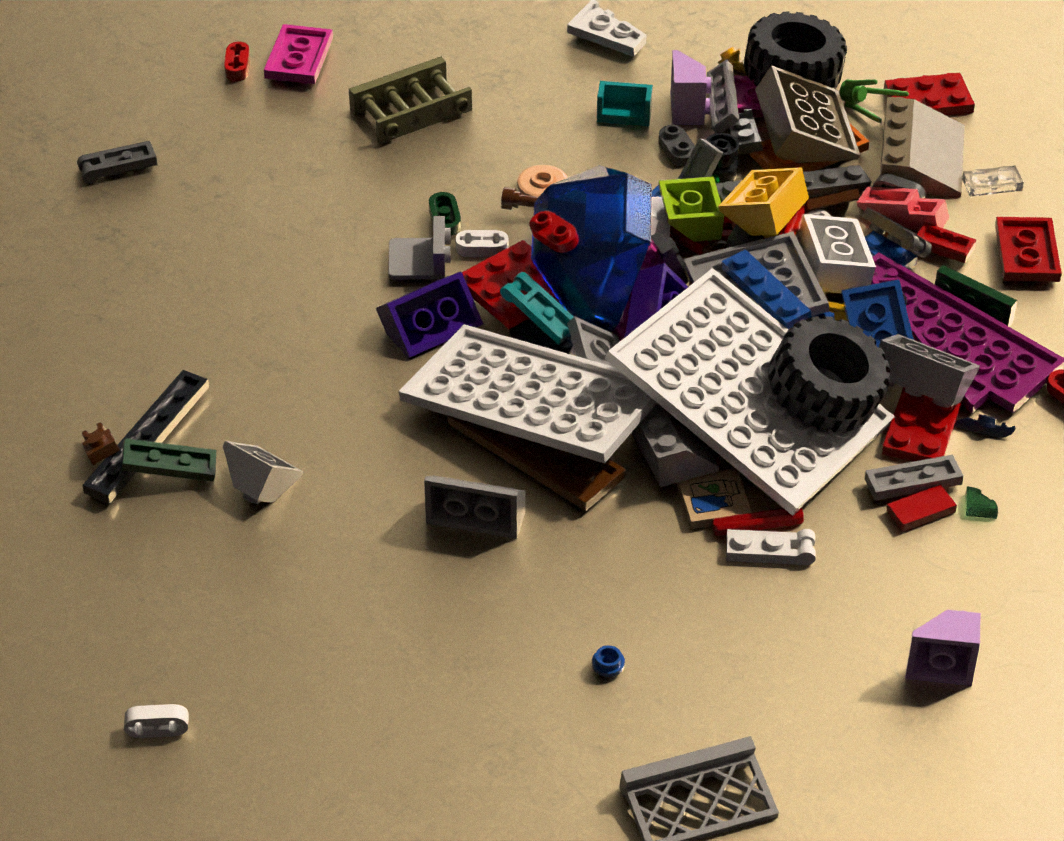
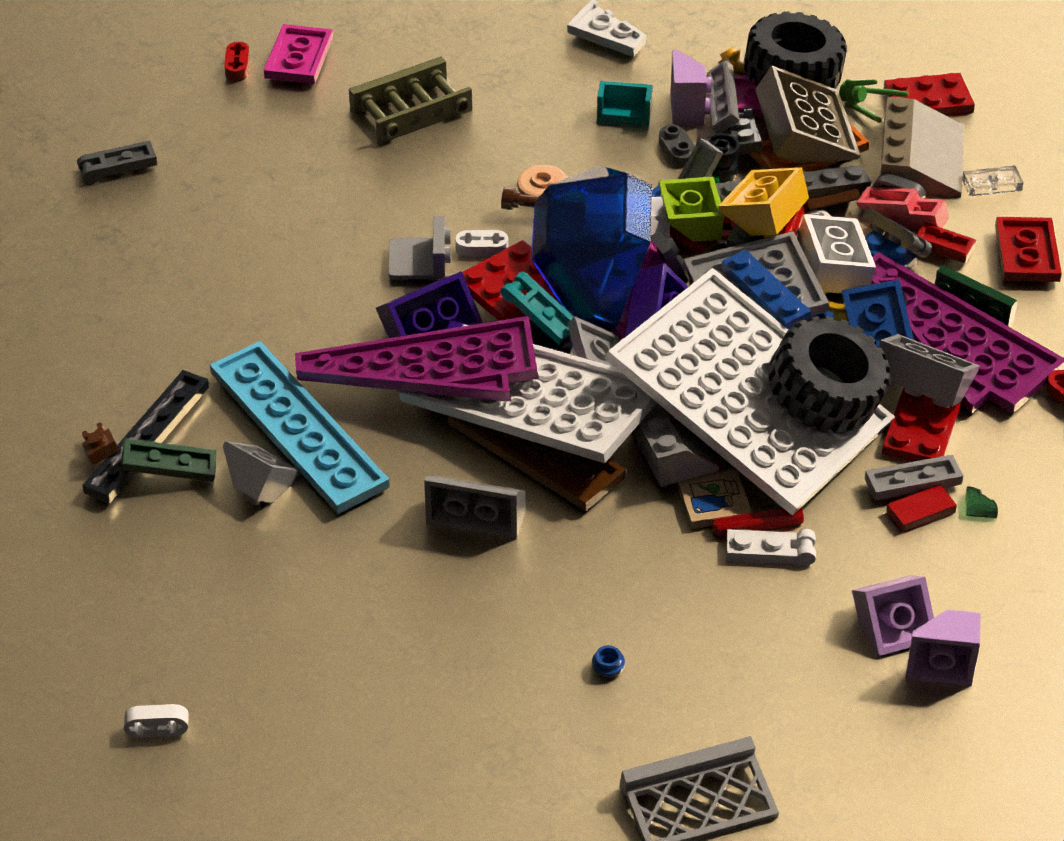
(300, 427): none -> medium azure plate
(446, 205): dark green plate -> none
(451, 362): none -> magenta wing
(554, 231): red plate -> none
(893, 611): none -> lavender slope
(985, 425): dark blue piece -> none

